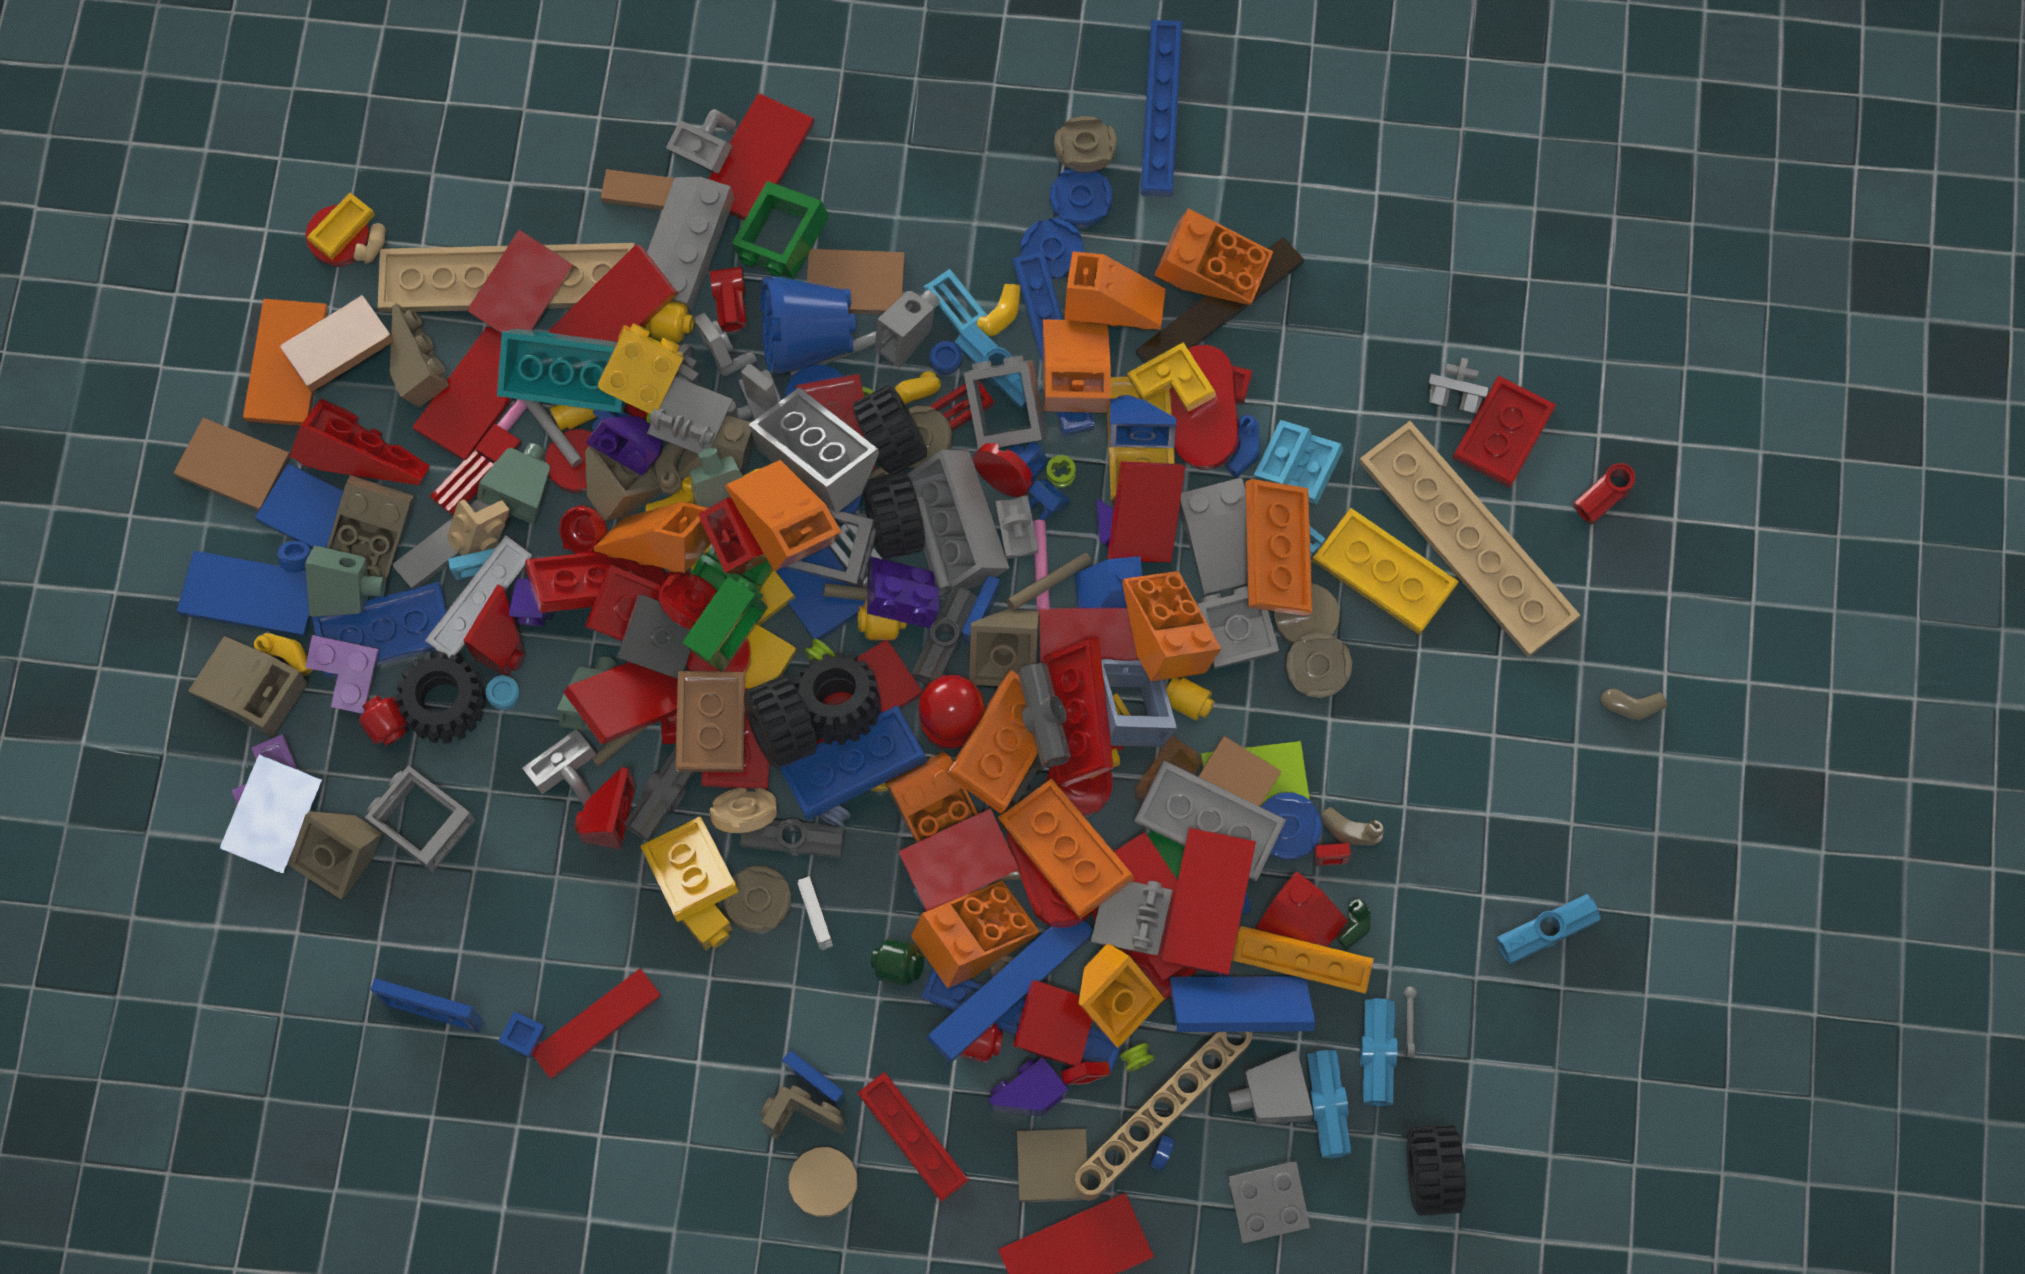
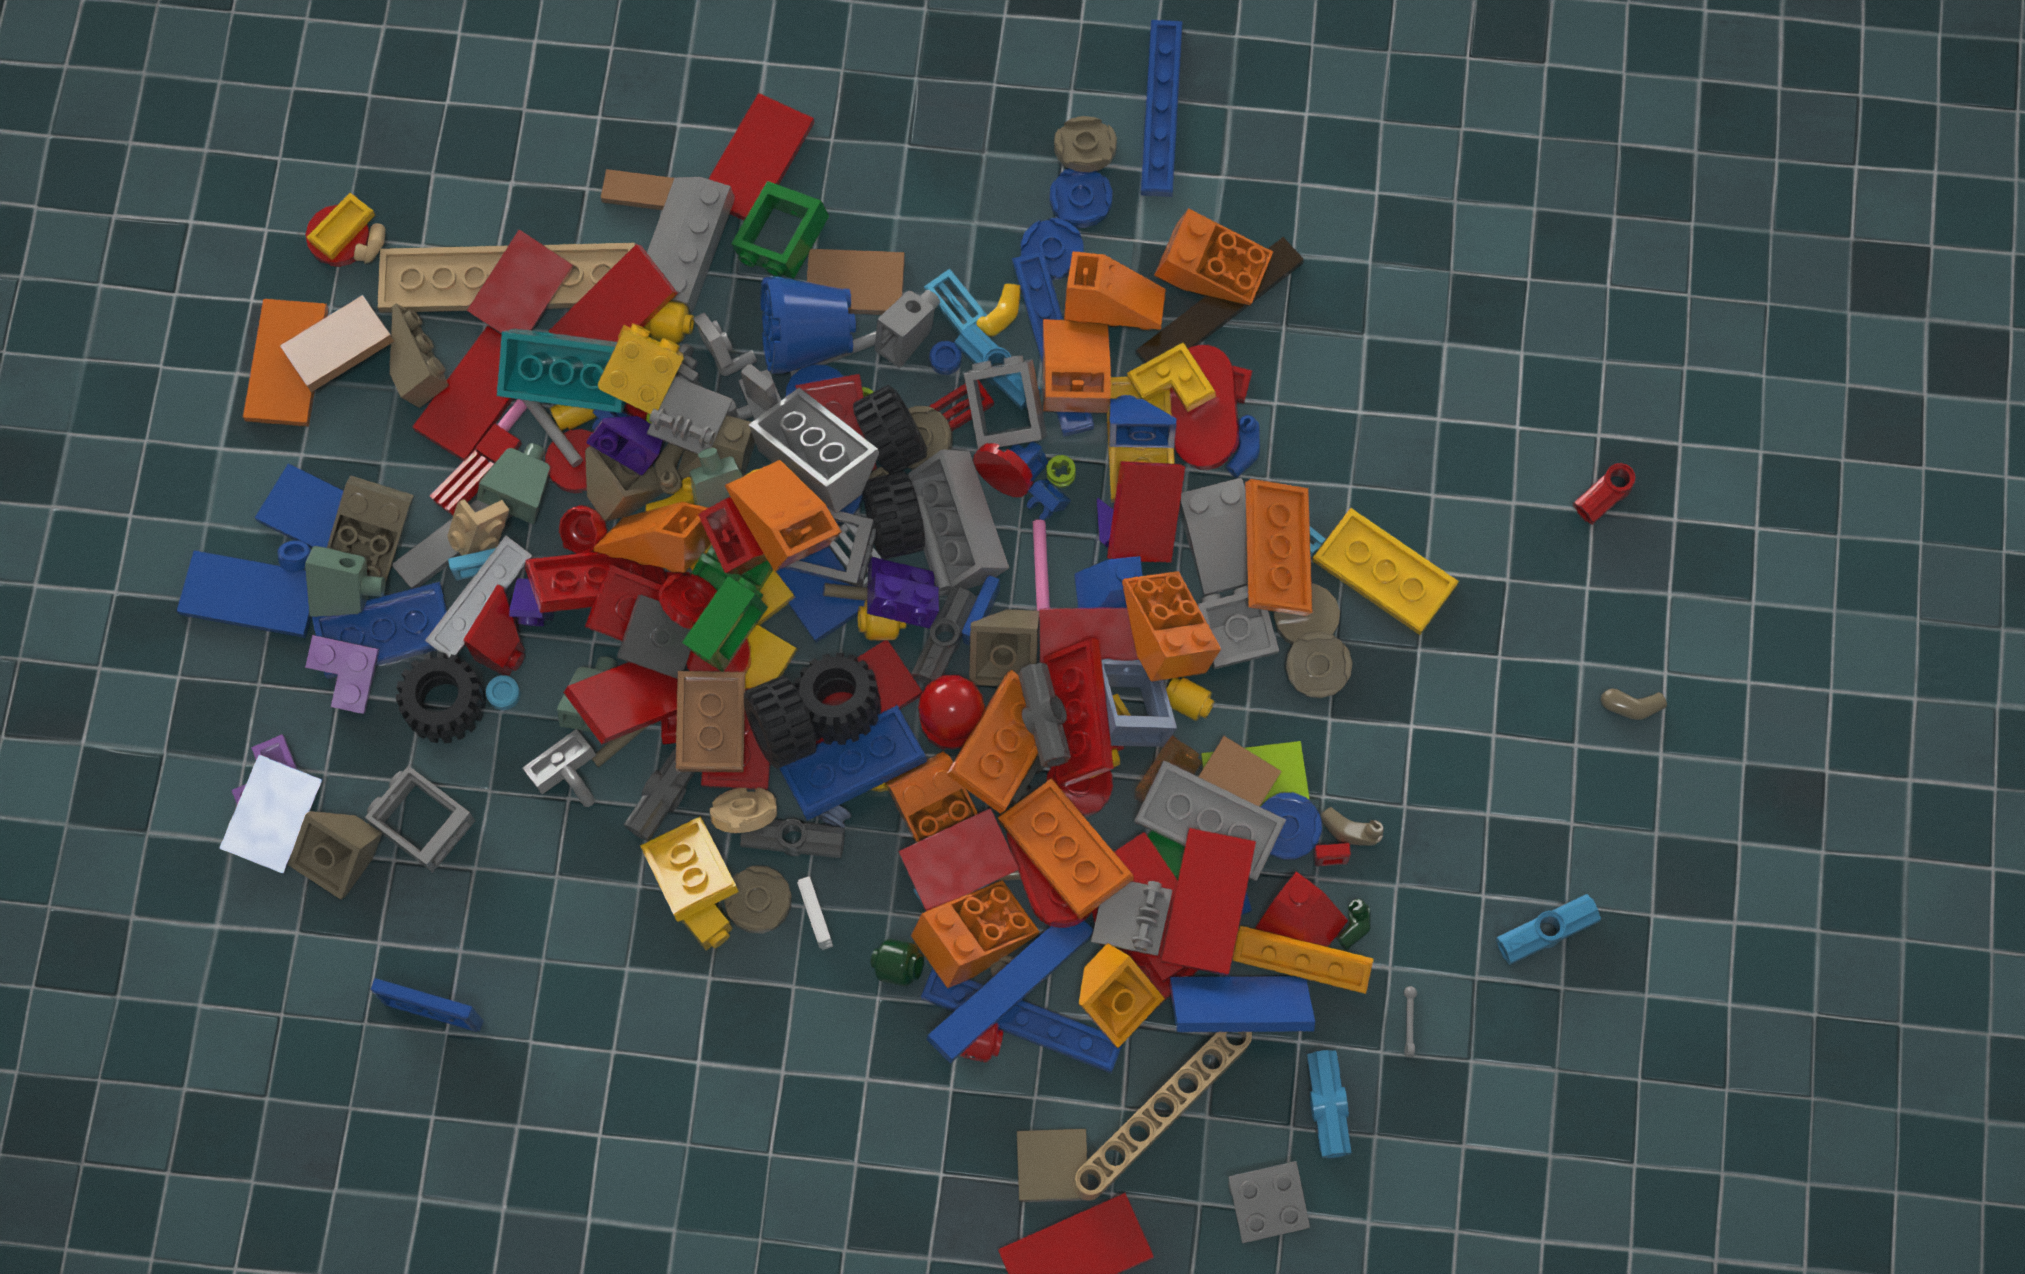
(231, 464): medium nougat tile -> none
(249, 685): dark tan slope -> none
(284, 648): yellow arm -> none
(338, 444): red wedge -> none
(383, 720): red head -> none
(522, 1034): blue tile -> none
(596, 1024): red tile -> none
(607, 811): red slope -> none
(701, 145): light grey plate -> none
(728, 292): red piece -> none
(778, 1111): dark tan bracket -> none
(813, 1078): blue tile -> none
(817, 650): lime bush -> none
(823, 1182): tan tile -> none
(913, 1137): red tile -> none
(919, 387): yellow arm -> none
(1016, 527): light grey hips -> none
(1030, 1093): dark purple slope -> none
(1048, 581): dark tan bar -> none
(1053, 1024): red tile -> none
(1085, 1073): red tile -> none
(1137, 1057): lime bush -> none
(1162, 1152): blue tile -> none
(1274, 1092): light grey torso -> none
(1299, 459): medium azure slope -> none
(1378, 1052): dark azure piece -> none
(1436, 1170): black tyre -> none
(1469, 539): tan plate -> none
(1471, 392): light grey hips -> none
(1504, 431): red tile -> none

